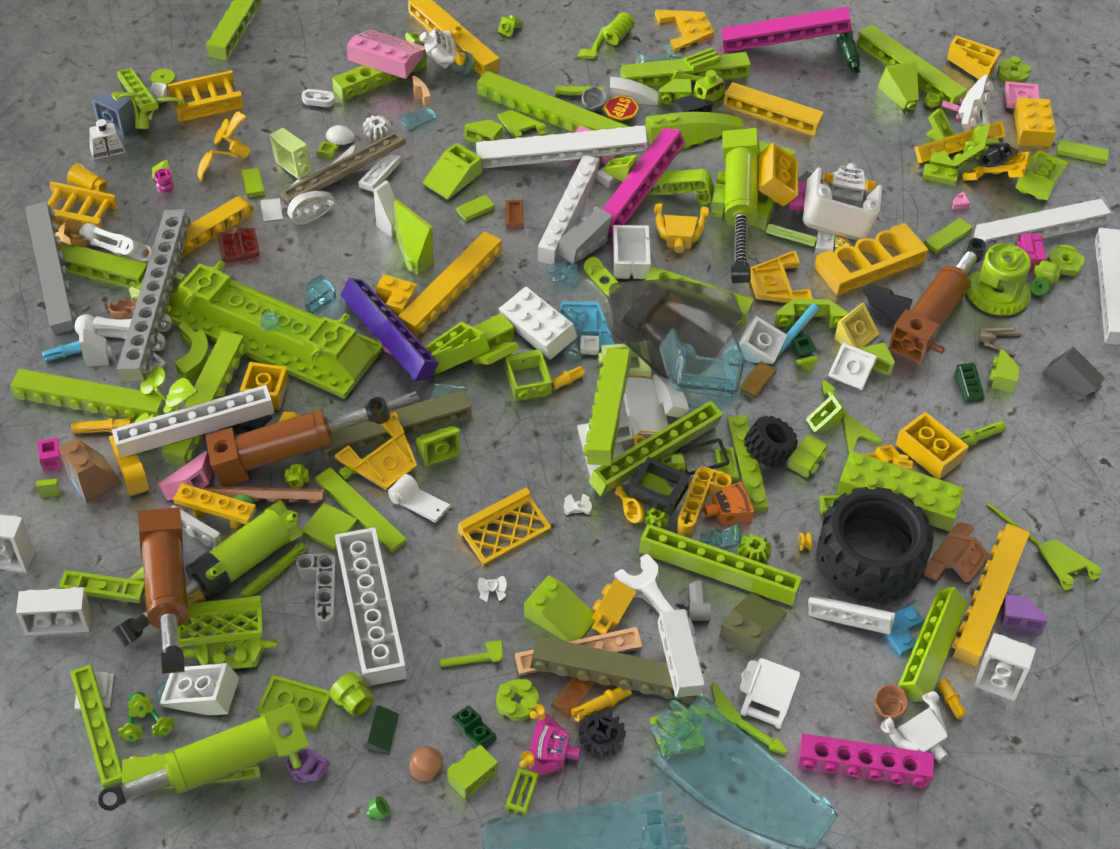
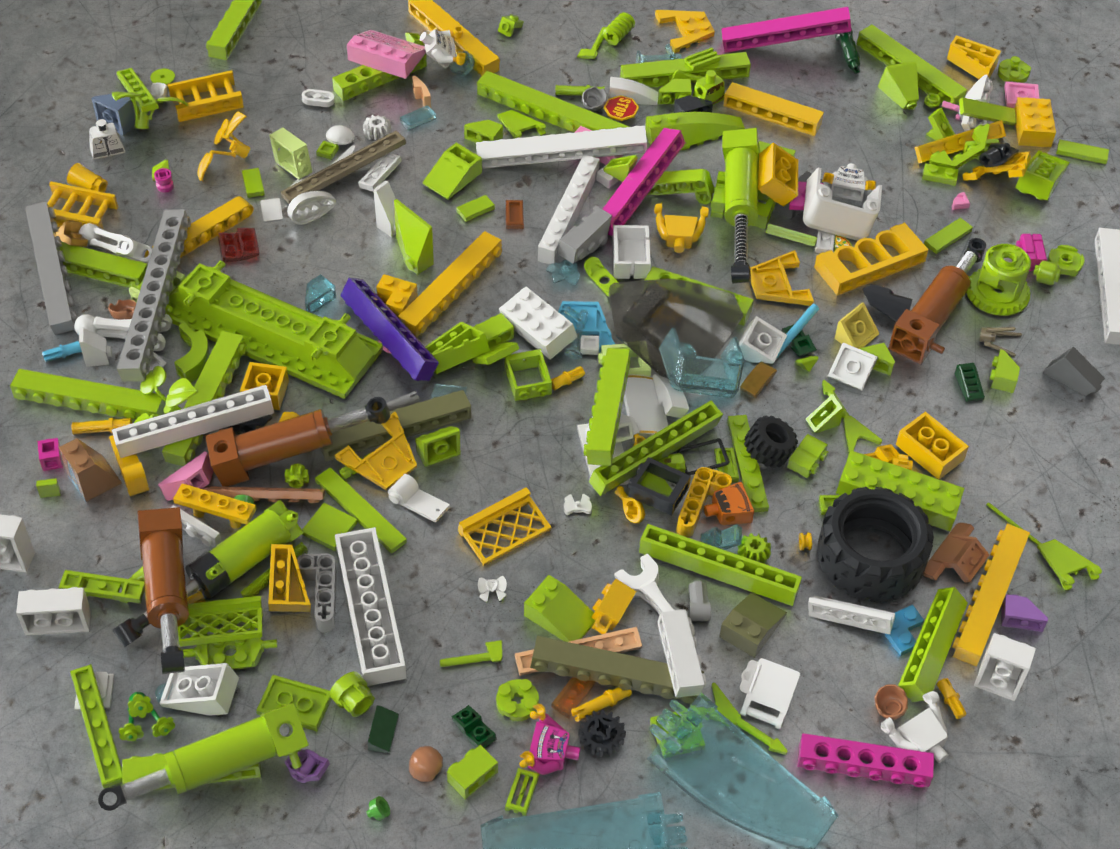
(269, 321): clear light blue tile -> none
(286, 584): none -> yellow wedge
(656, 518): lime gear -> none
(798, 307): lime slope -> none
(971, 437): lime pin -> none
(987, 111): none -> lime tile
(1040, 286): bright green tile -> none
(1046, 222): white brick -> none

